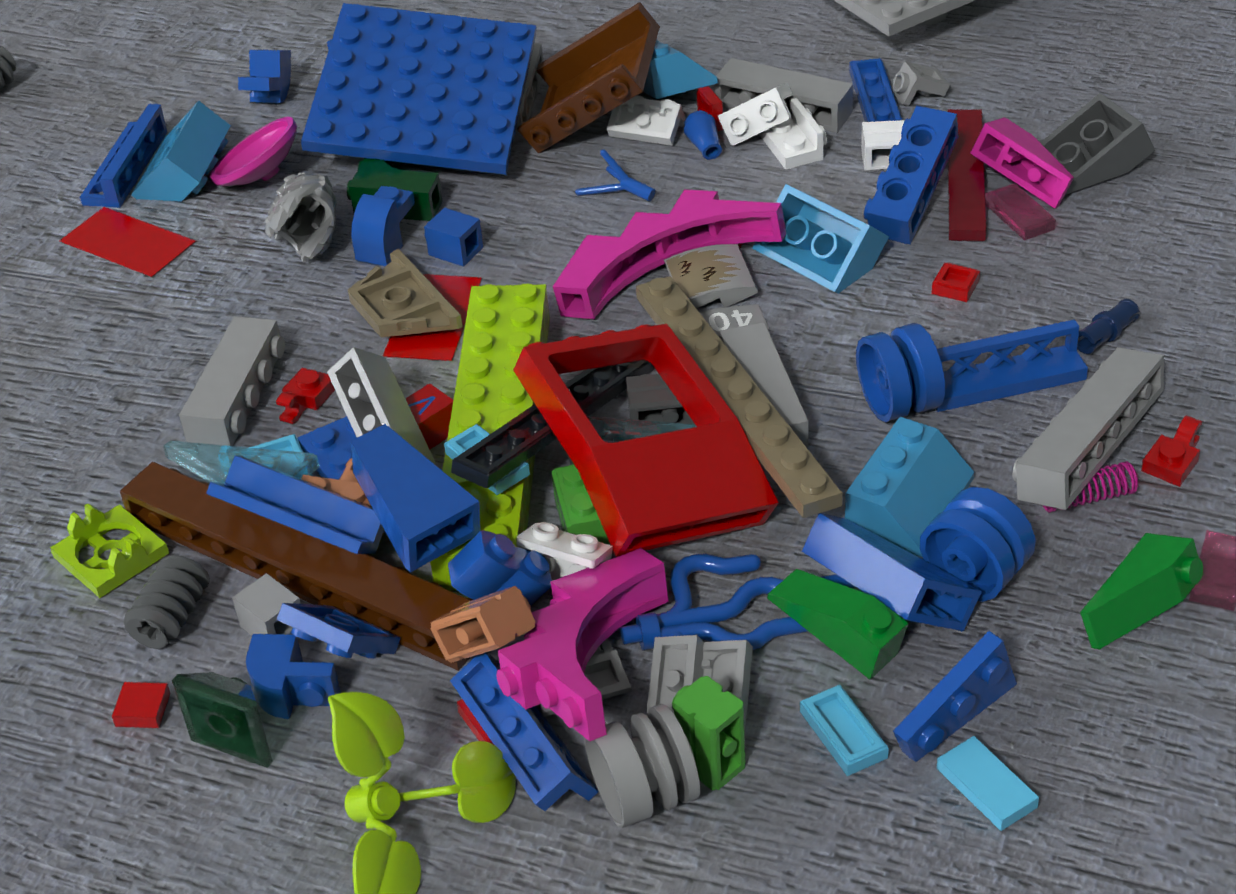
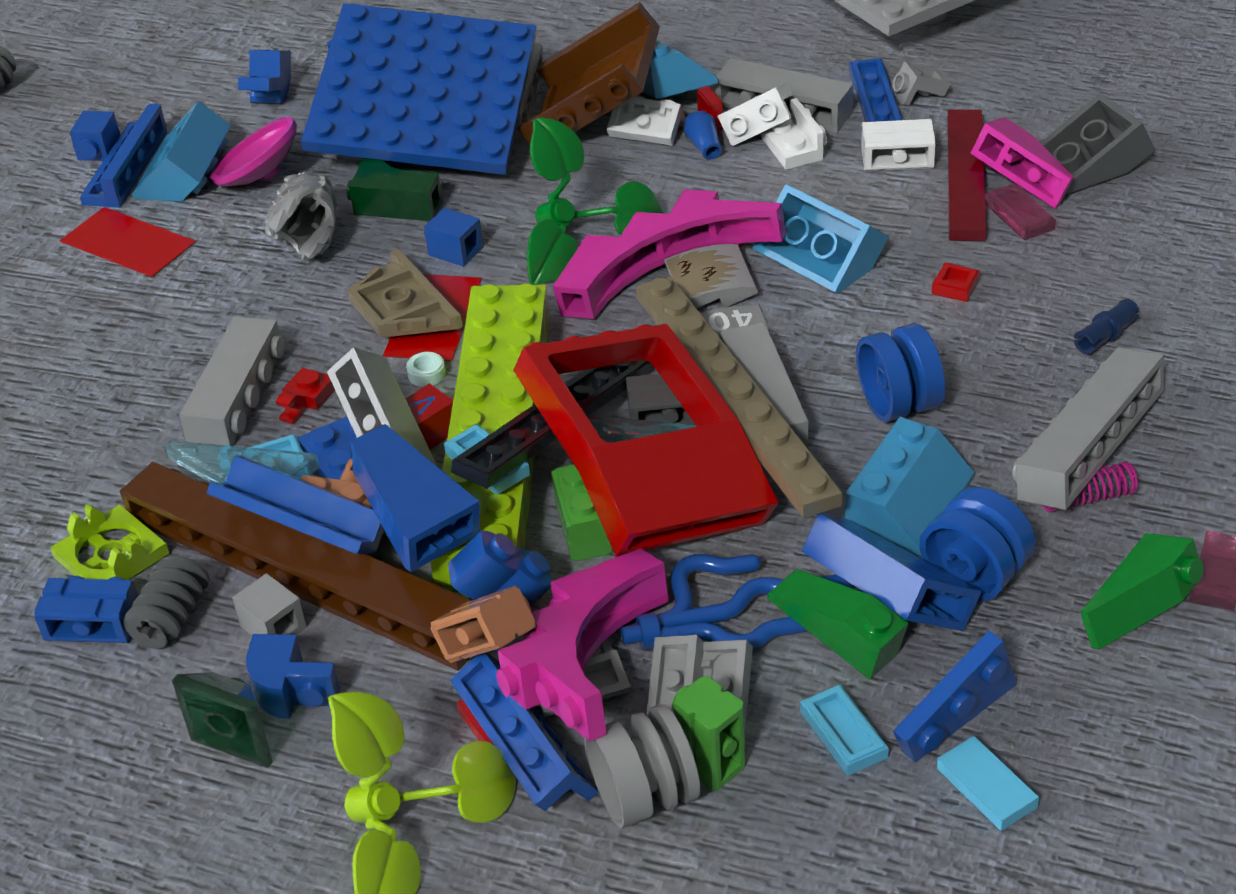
(85, 609): none -> blue brick
(94, 135): none -> blue brick
(141, 705): red tile -> none
(339, 629): blue plate -> none
(377, 225): blue brick -> none
(426, 369): none -> light aqua tile
(554, 154): none -> green plant
(564, 550): white bracket -> none
(626, 182): blue plant -> none
(912, 173): blue brick -> none
(1007, 374): blue fence -> none
(1175, 457): red plate -> none

